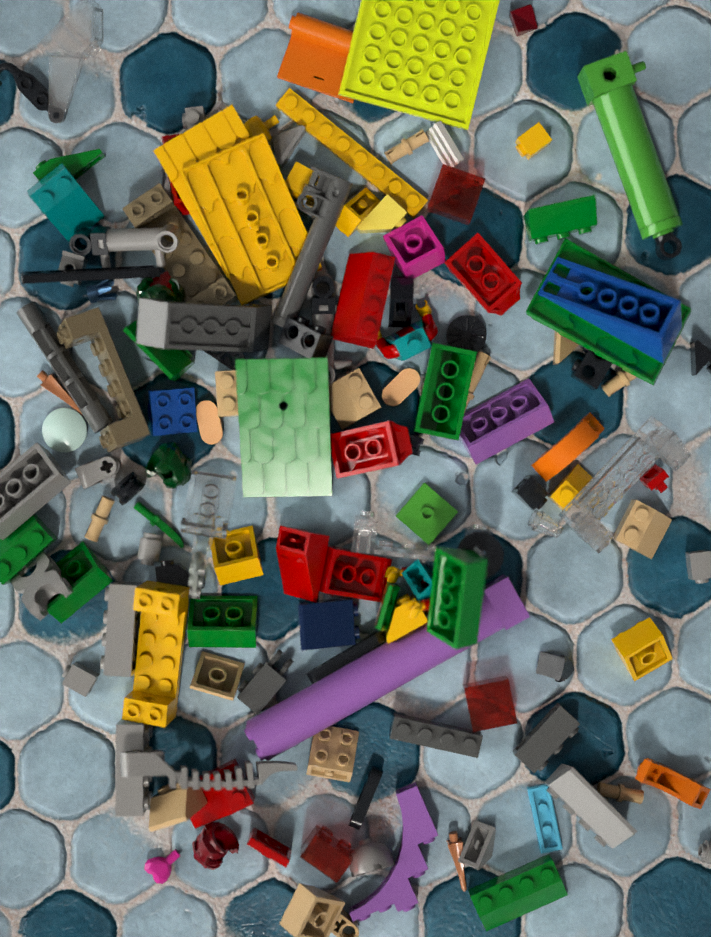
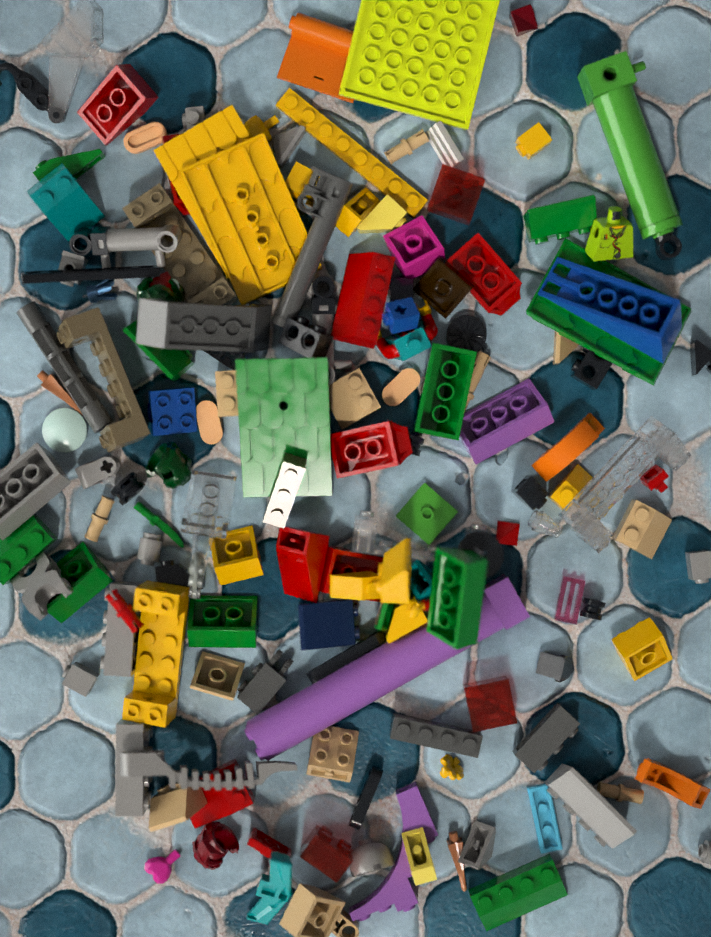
(117, 103): none -> red slope
(124, 610): none -> red pin
(144, 137): none -> light nougat tile
(273, 889): none -> teal plate
(284, 490): none -> brick
(354, 585): none -> yellow slope
(396, 574): none -> yellow slope
(401, 315): none -> blue brick
(419, 856): none -> light yellow slope
(443, 287): none -> dark brown tile
(451, 768): none -> yellow plant
(507, 533): none -> red slope
(557, 617): none -> clear pink tile
(592, 609): none -> black wheel
(610, 237): none -> lime torso
(620, 380): tan pin -> none

